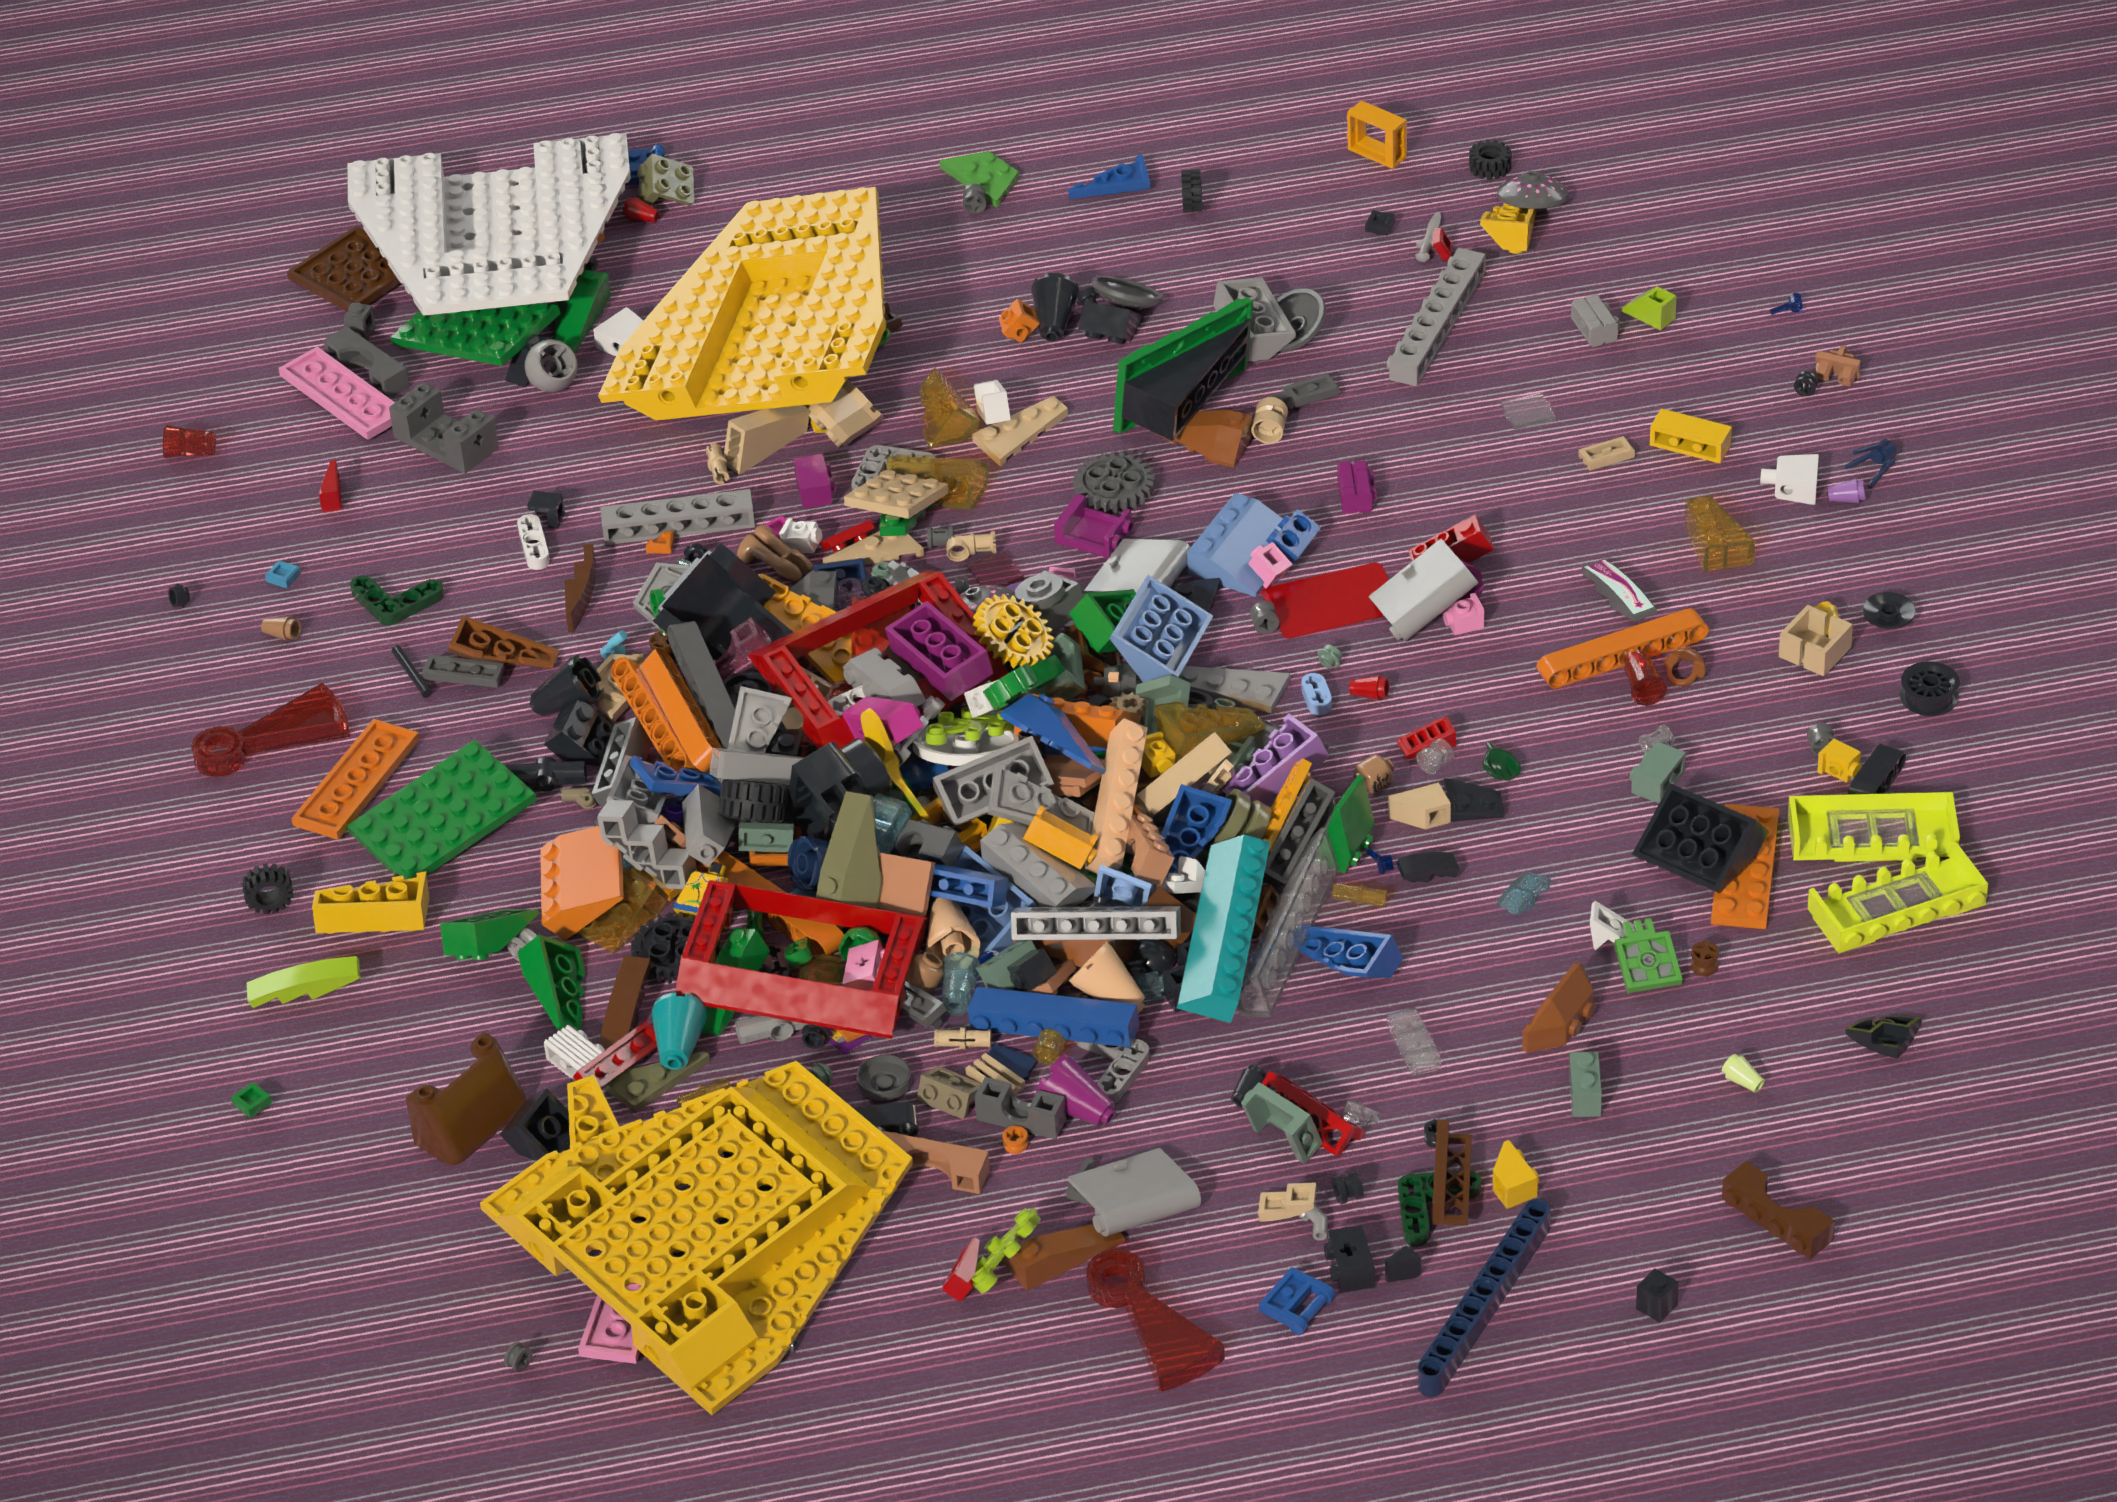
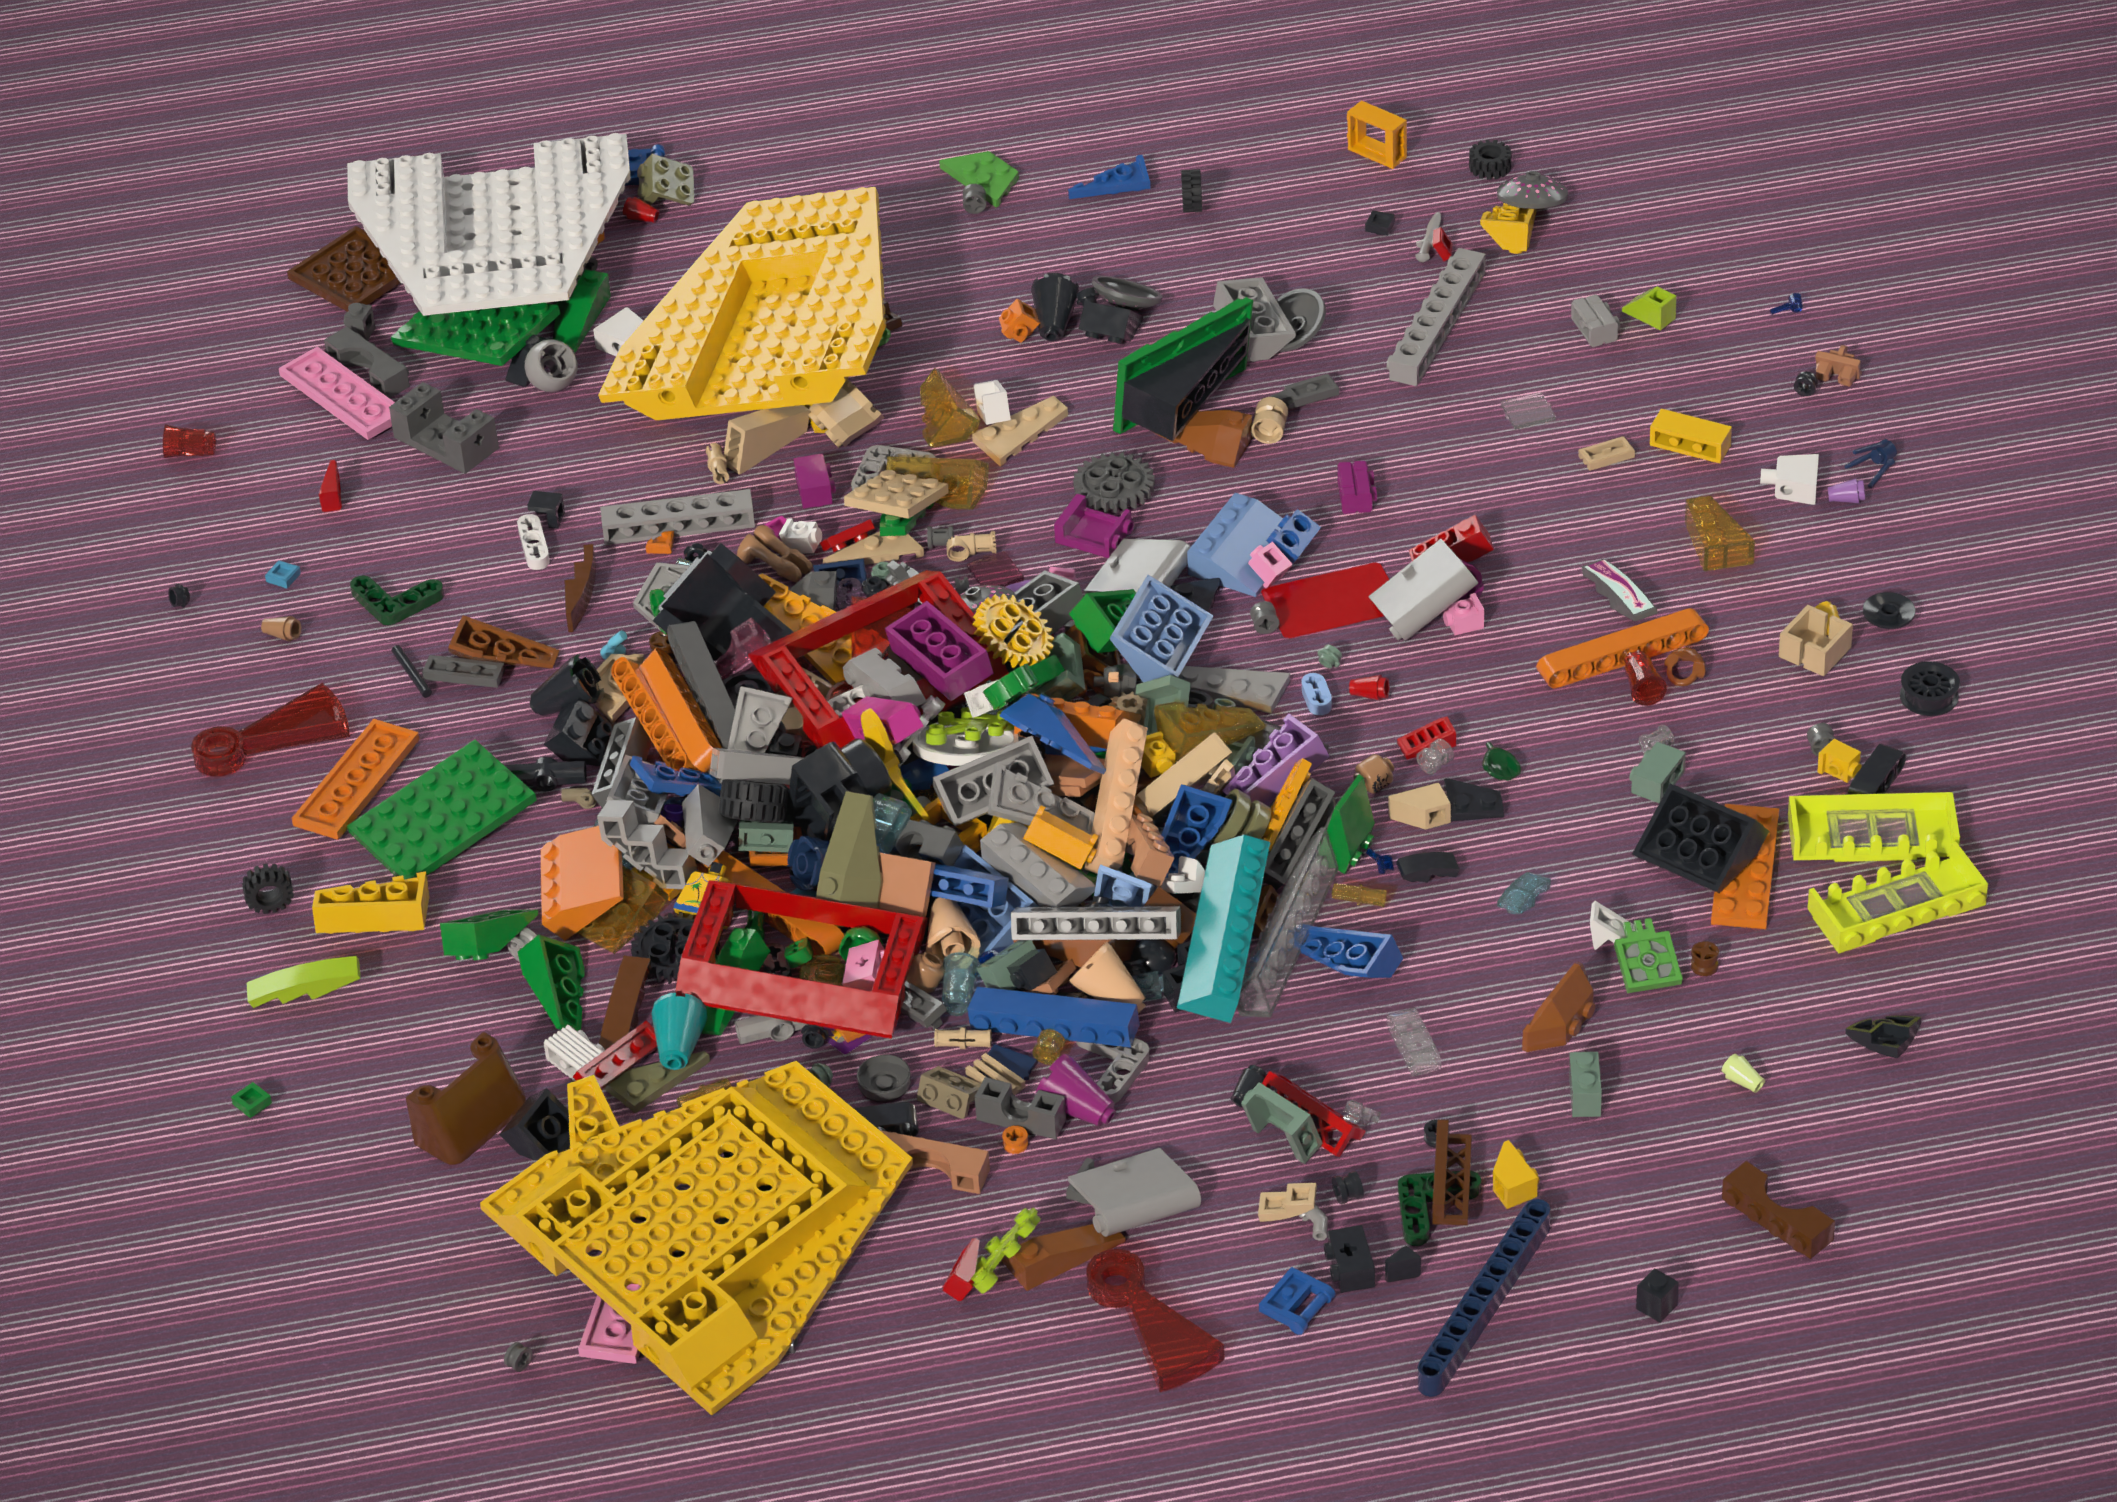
(1041, 590): piece -> none

